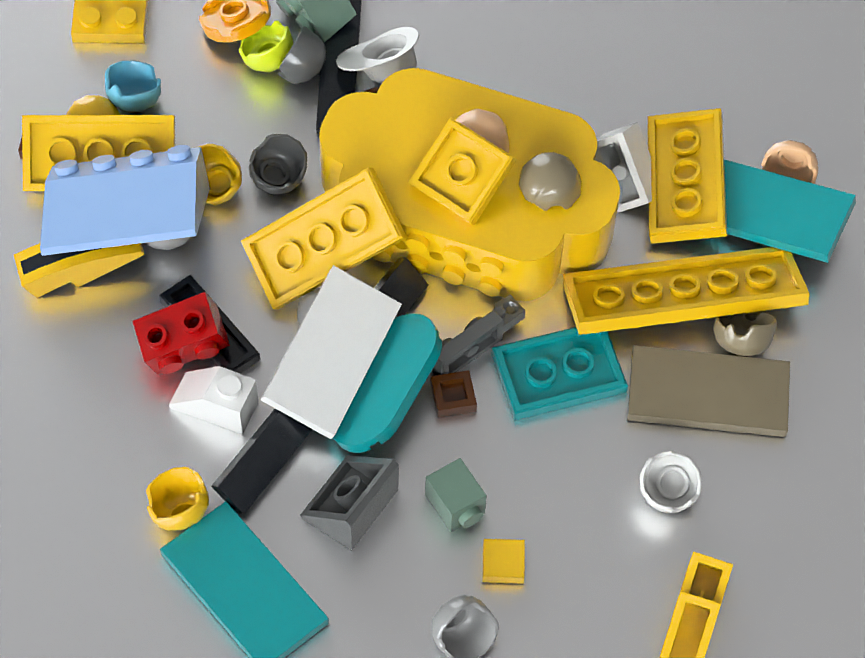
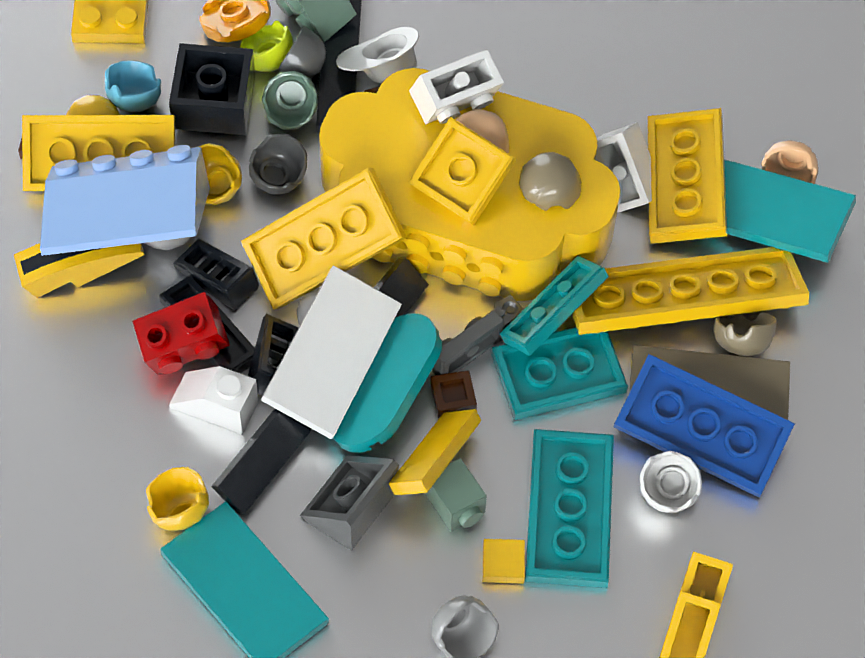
(212, 88): none -> black brick
(233, 288): none -> black slope
(262, 354): none -> black slope
(290, 100): none -> sand green hair
(435, 452): none -> yellow tile
(456, 87): none -> white brick
(554, 305): none -> teal tile
(570, 508): none -> teal tile
(704, 423): none -> blue plate

